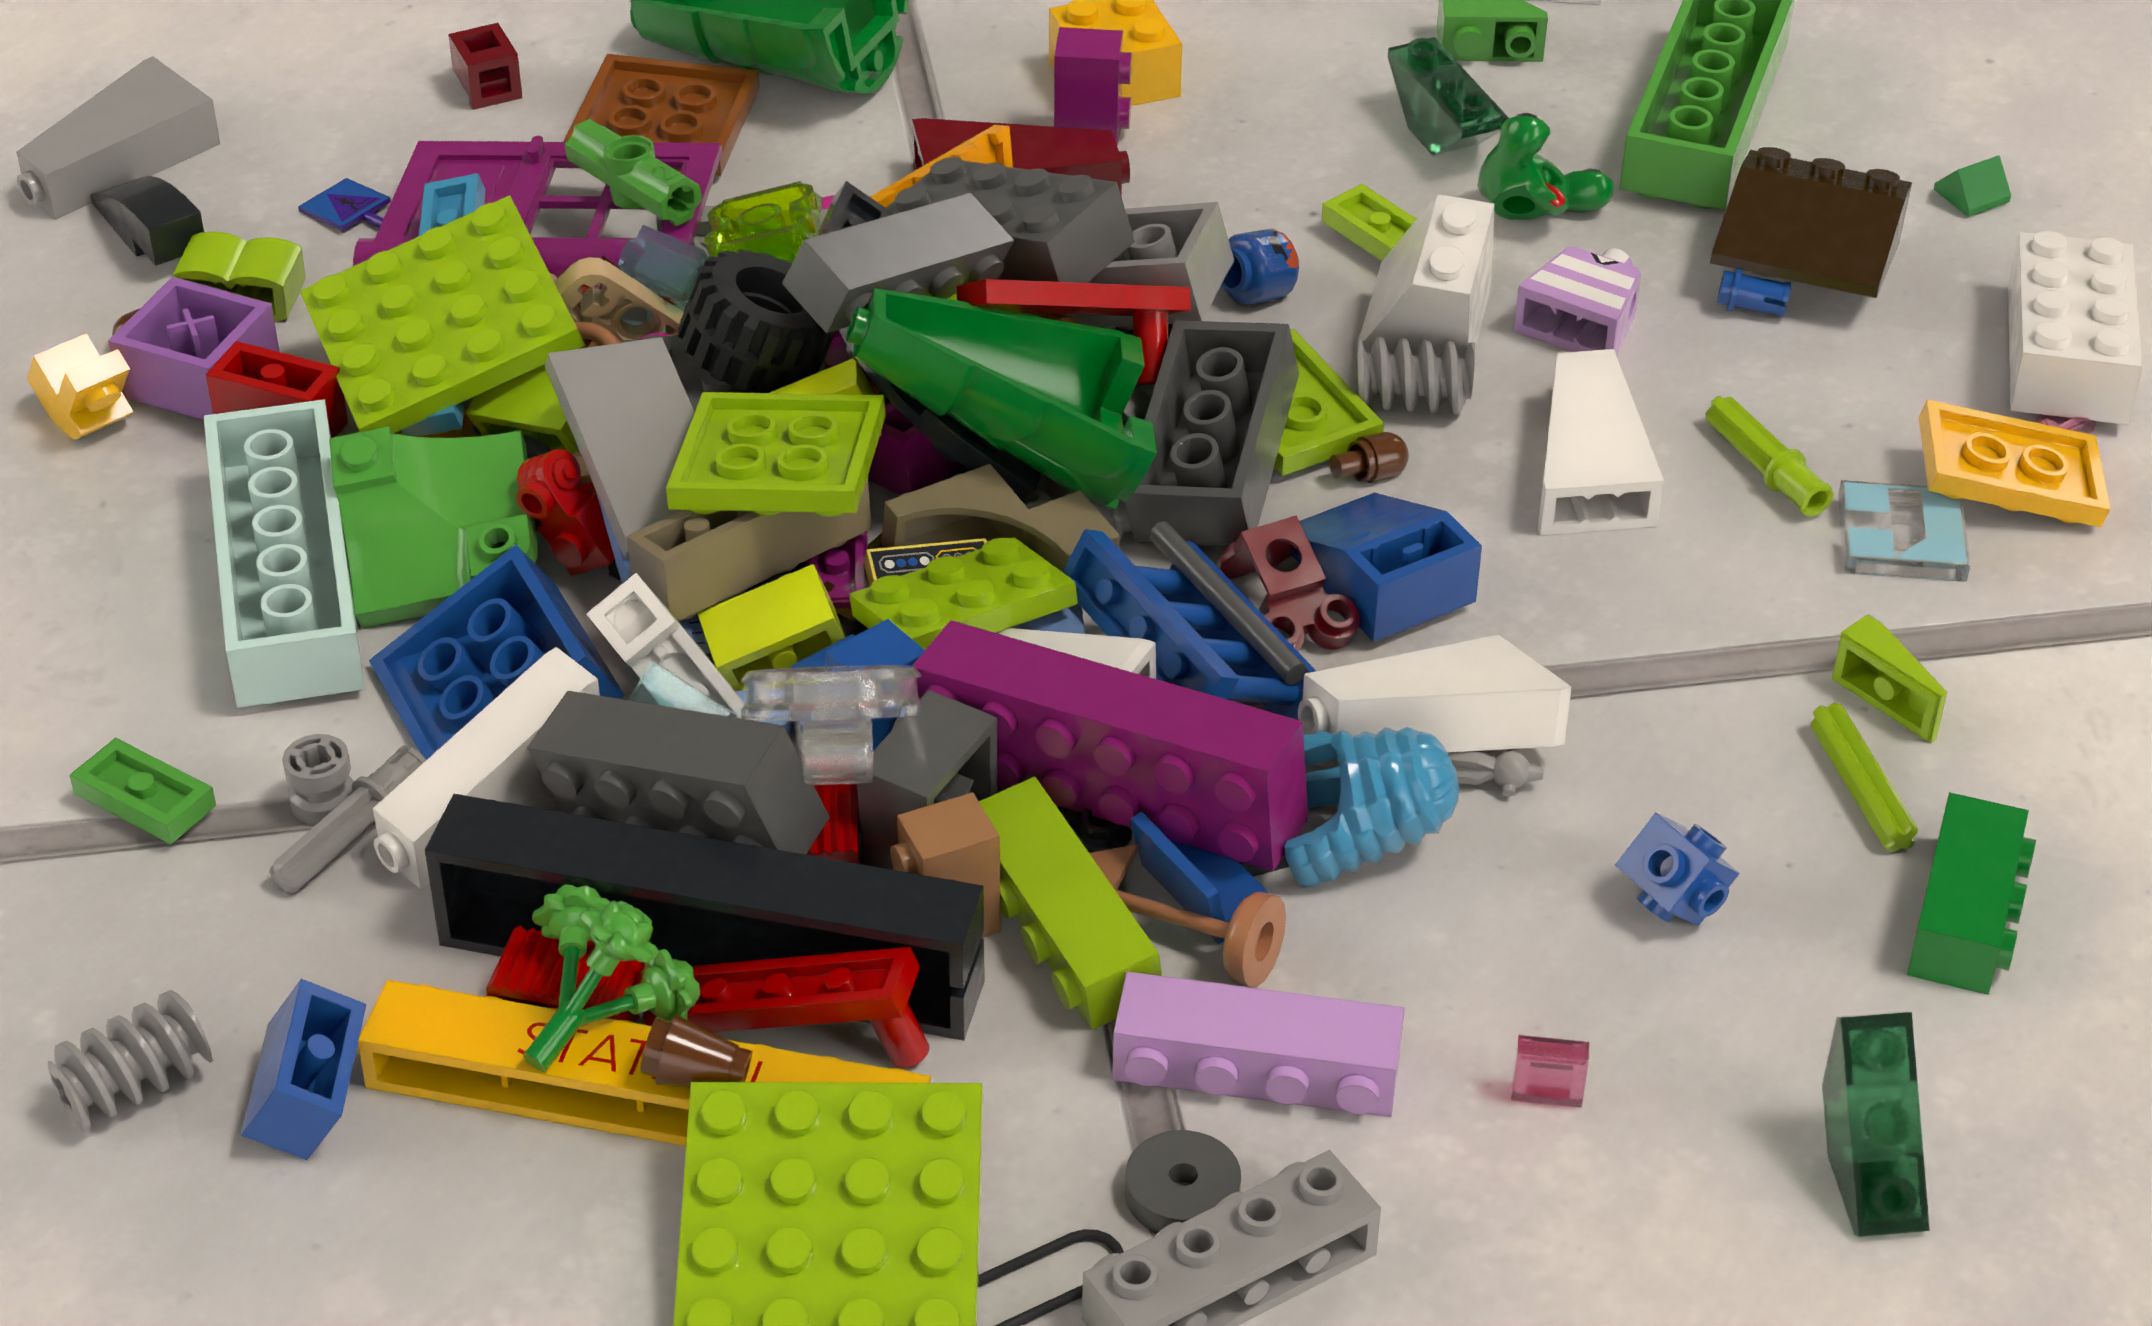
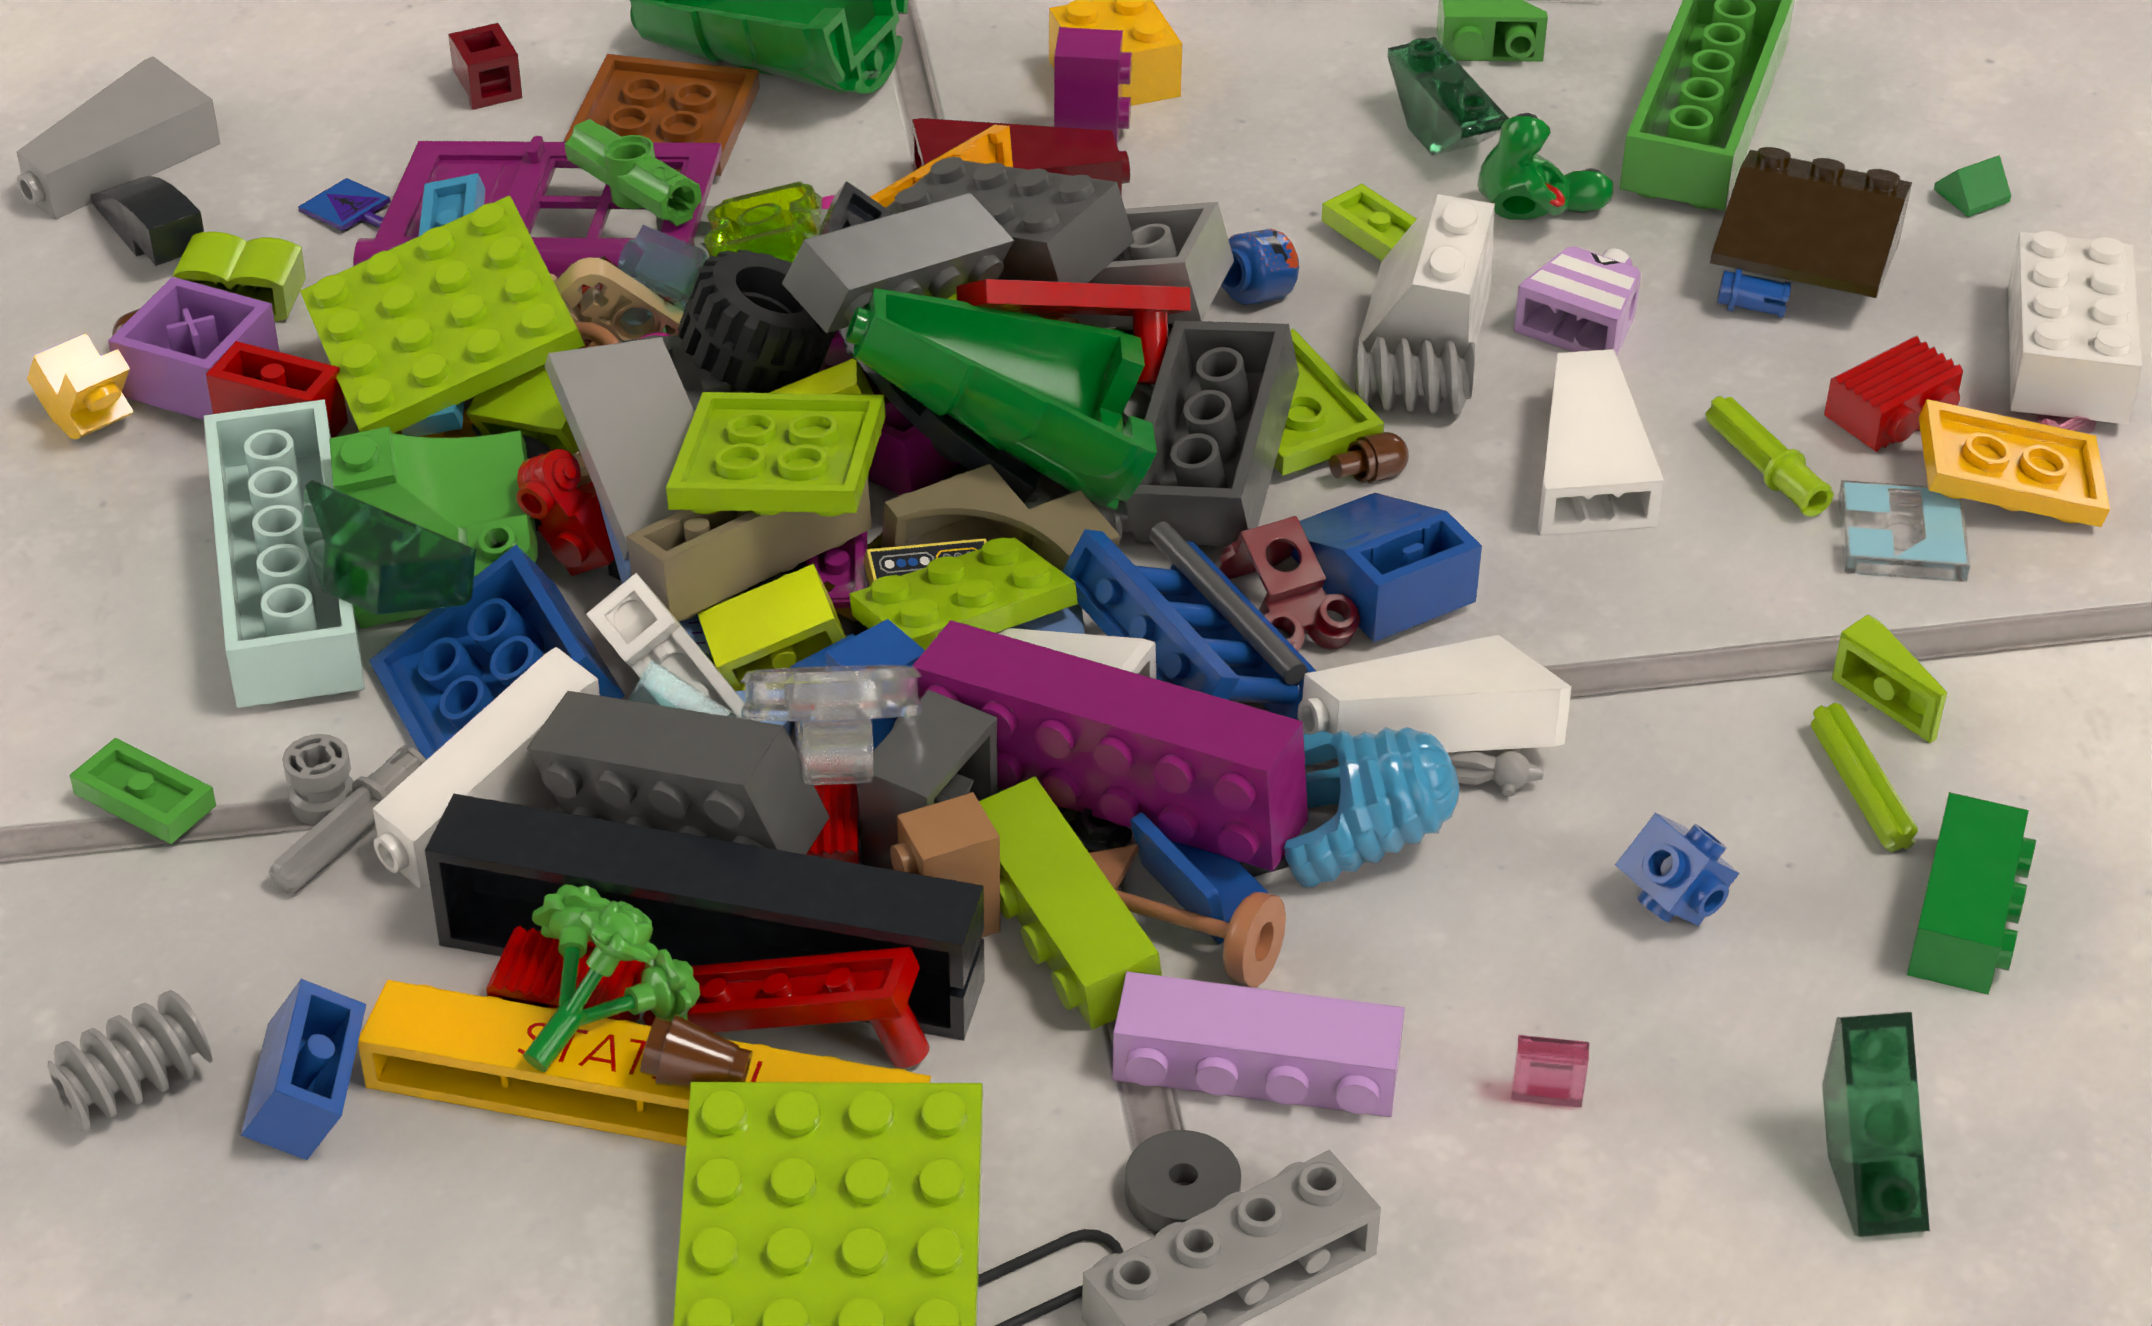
(382, 558): none -> clear green slope
(1886, 393): none -> red brick

